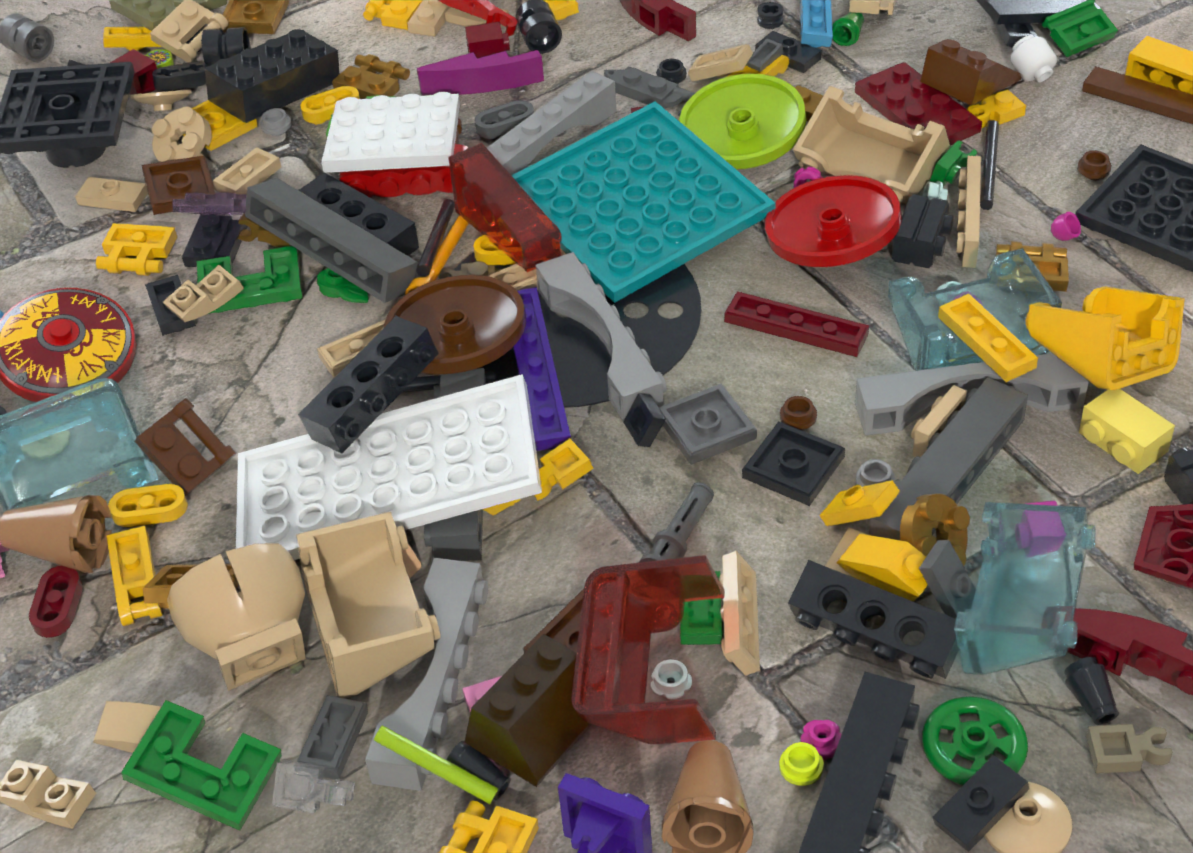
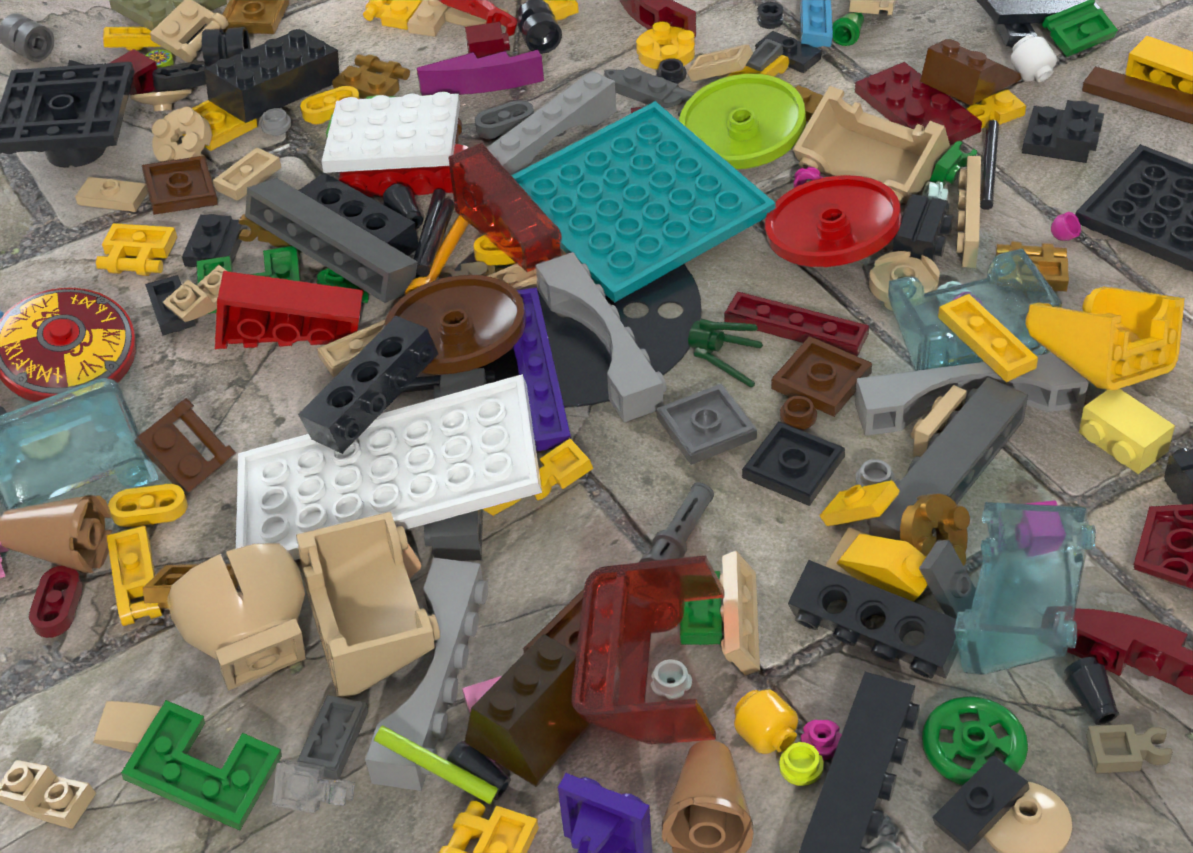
(205, 204): clear purple plate -> none
(283, 311): none -> red wedge
(402, 200): none -> black cone
(432, 213): none -> black bar
(644, 420): black plate -> none
(665, 43): none -> yellow plate
(707, 337): none -> dark green plant
(765, 721): none -> yellow head
(822, 375): none -> reddish brown plate
(898, 265): none -> tan plate
(1064, 133): none -> black plate
(1094, 165): reddish brown plate -> none

